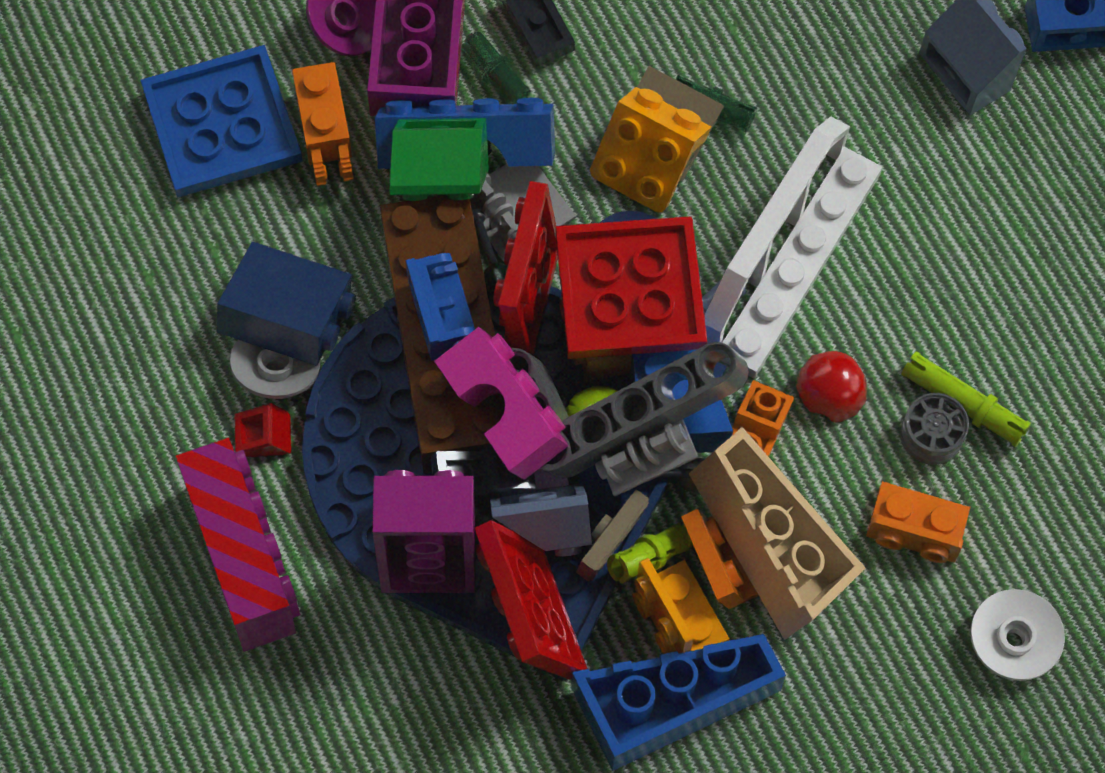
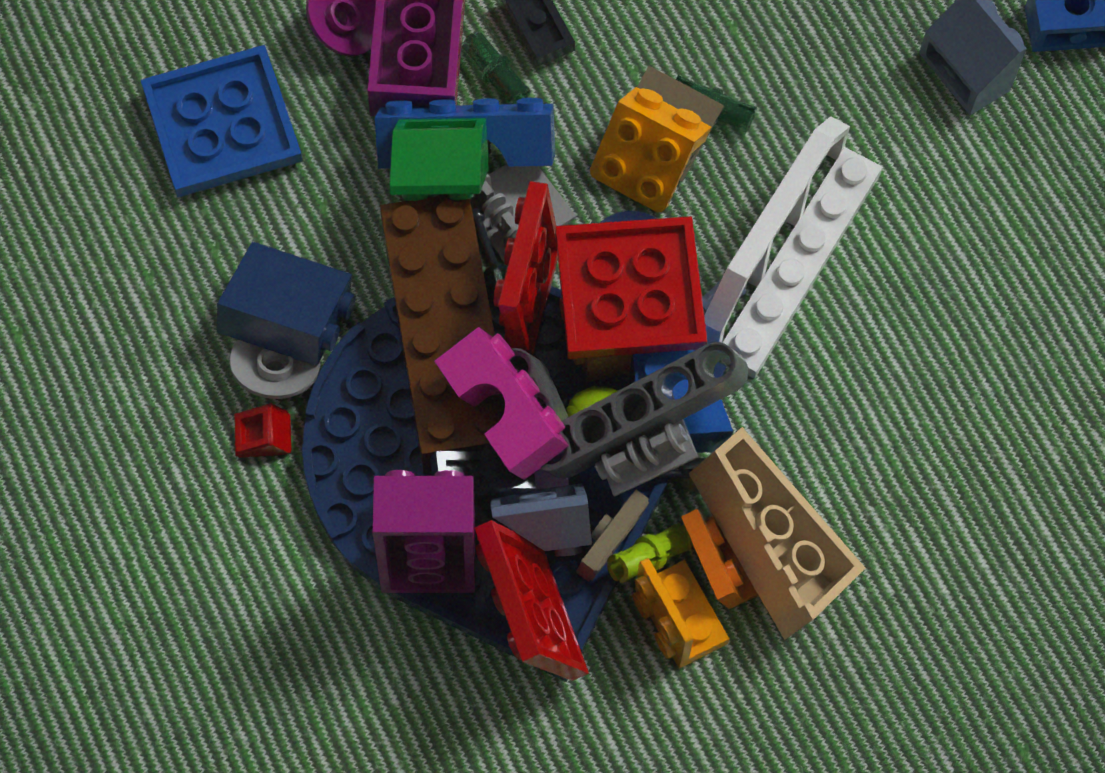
(237, 542): magenta brick -> none
(323, 119): orange hinge -> none
(439, 302): blue hinge -> none
(668, 697): blue wedge -> none
(763, 414): orange slope -> none
(832, 385): red hair -> none
(918, 523): orange bracket -> none
(934, 430): dark grey wheel -> none
(979, 407): lime pin -> none
(1026, 616): white dish -> none

